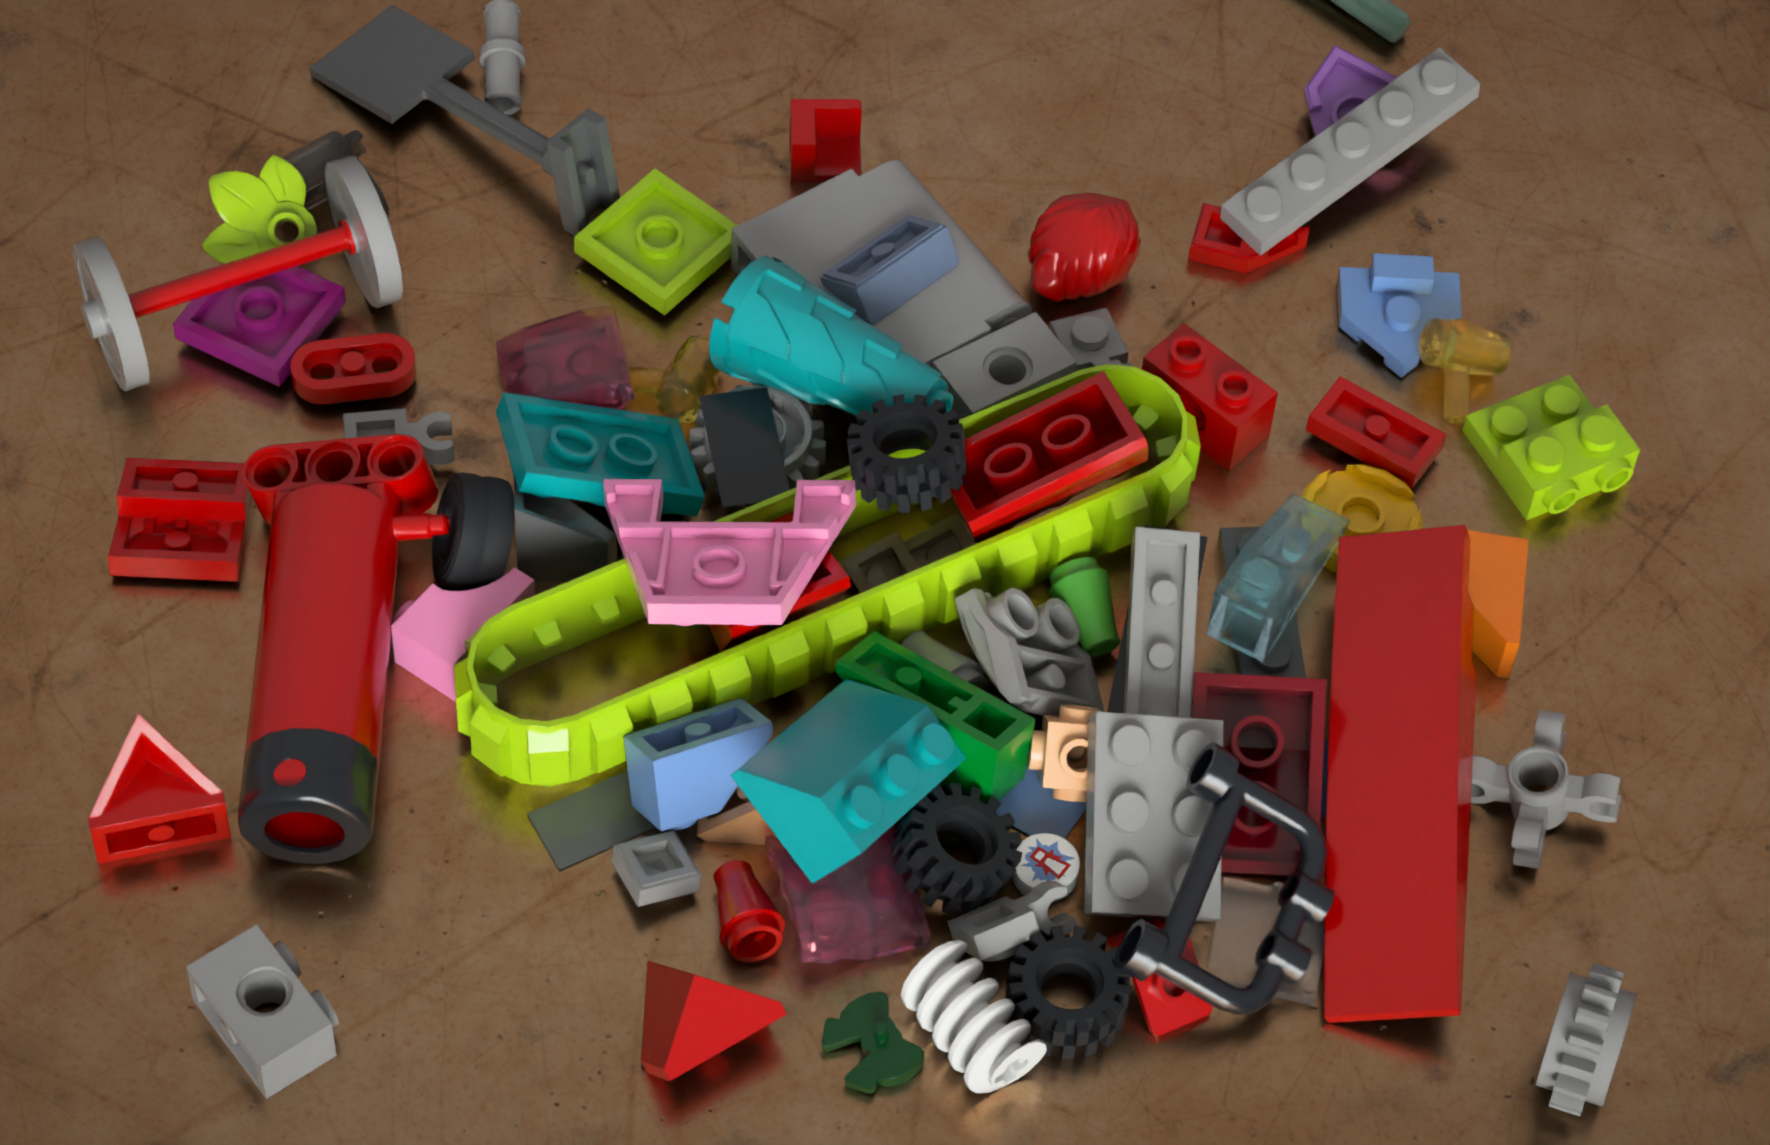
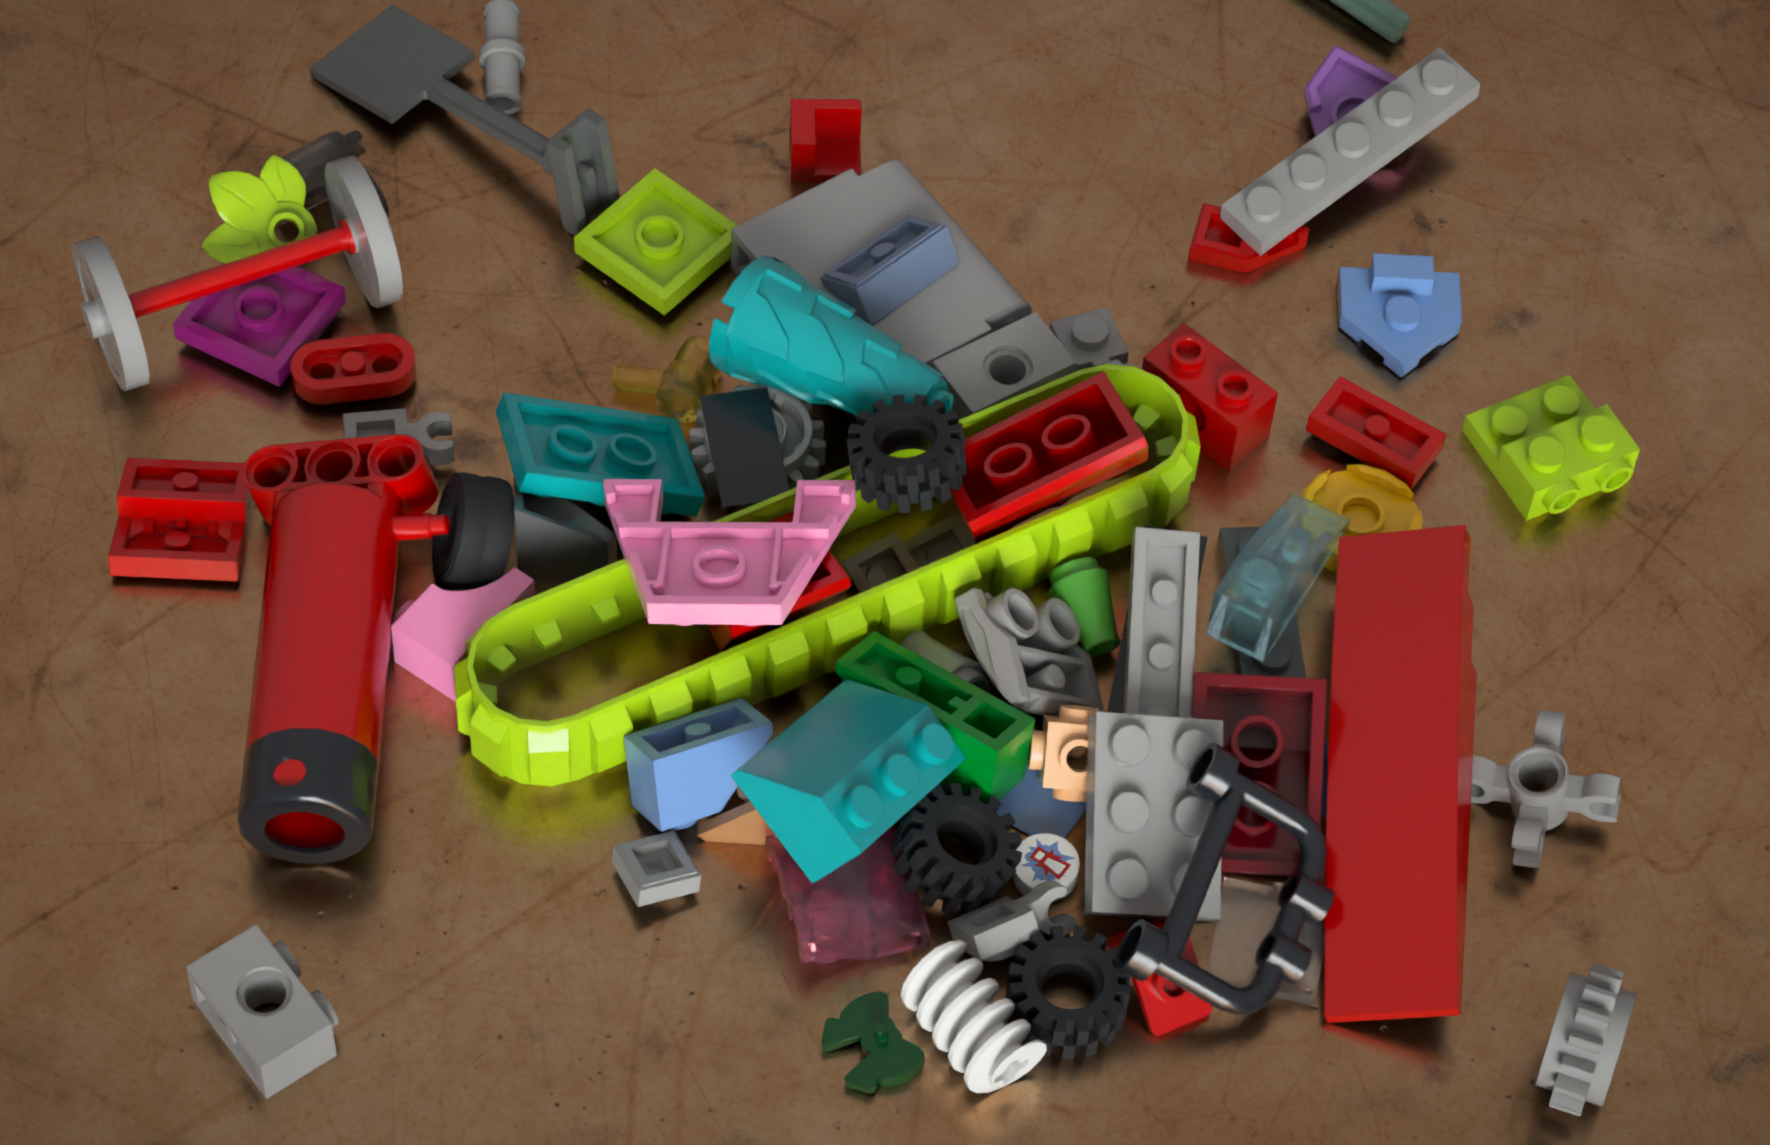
(154, 801): red slope -> none
(569, 359): clear pink slope -> none
(589, 821): dark grey sticker -> none
(696, 1019): red slope -> none
(746, 915): red cone -> none
(1082, 246): red hair -> none
(1460, 351): clear yellow piece -> none
(1497, 595): orange slope -> none

